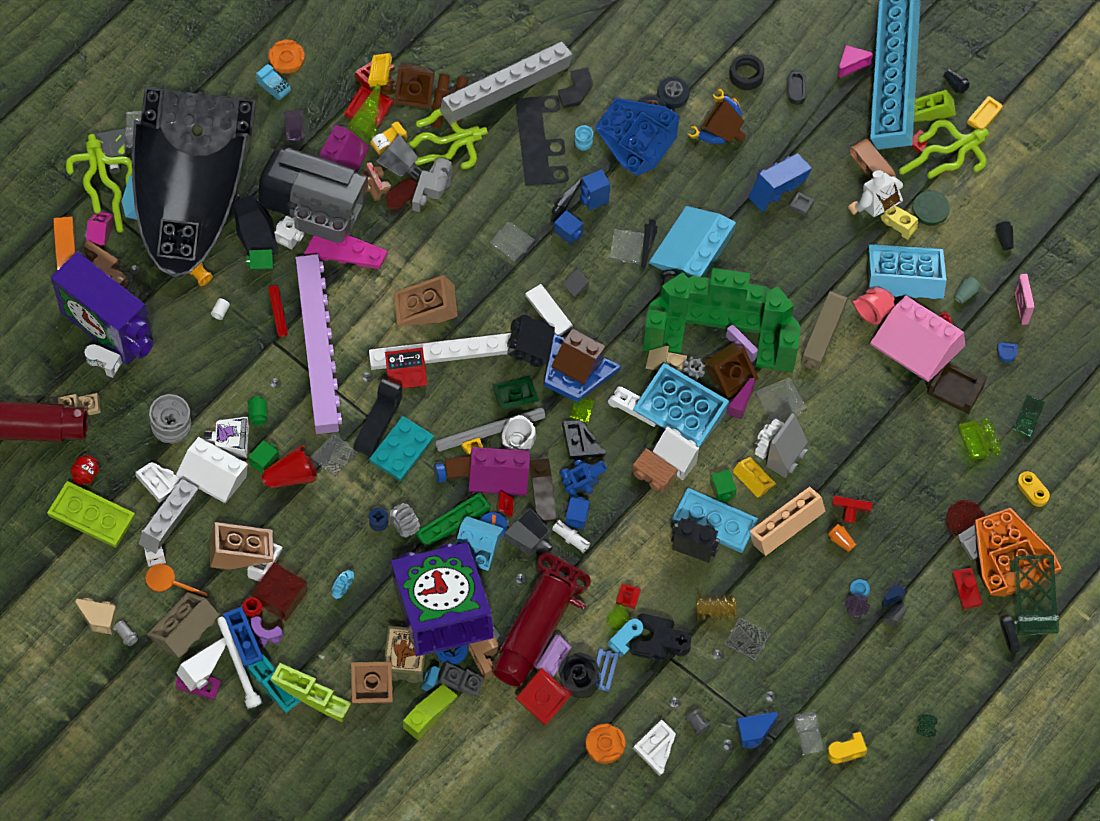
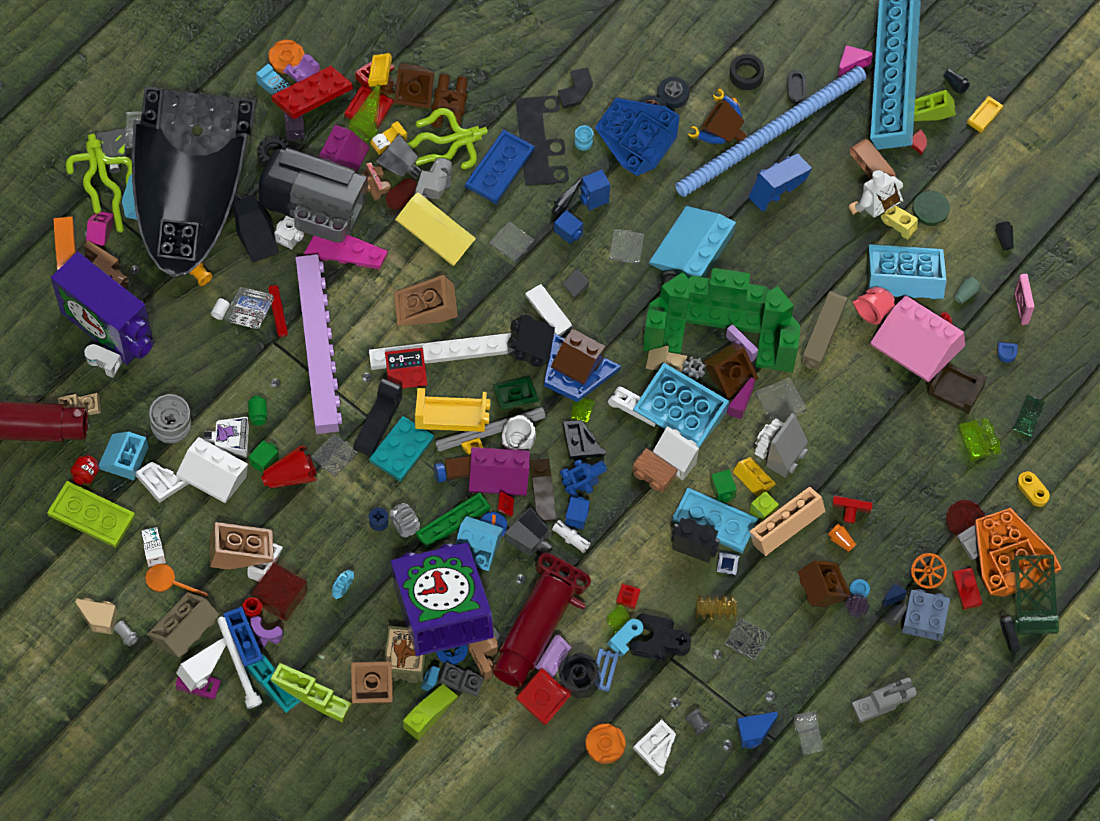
(124, 454): none -> medium azure slope
(168, 516): light grey brick -> none
(249, 308): none -> clear tile
(260, 260): green brick -> none
(268, 145): none -> black tyre
(304, 69): none -> medium lavender piece
(312, 92): none -> red plate
(435, 229): none -> light yellow slope
(451, 413): none -> yellow panel
(499, 166): none -> blue tile
(505, 82): light grey brick -> none
(650, 234): black piece -> none
(728, 562): none -> slope
(763, 506): none -> lime brick
(770, 131): none -> light blue piece
(801, 204): dark grey tile -> none
(823, 583): none -> reddish brown slope
(848, 750): yellow leg -> none
(884, 700): none -> light grey plate
(926, 614): none -> sand blue brick
(927, 725): clear green wheel -> none
(929, 570): none -> orange wheel
(966, 142): lime plant -> none

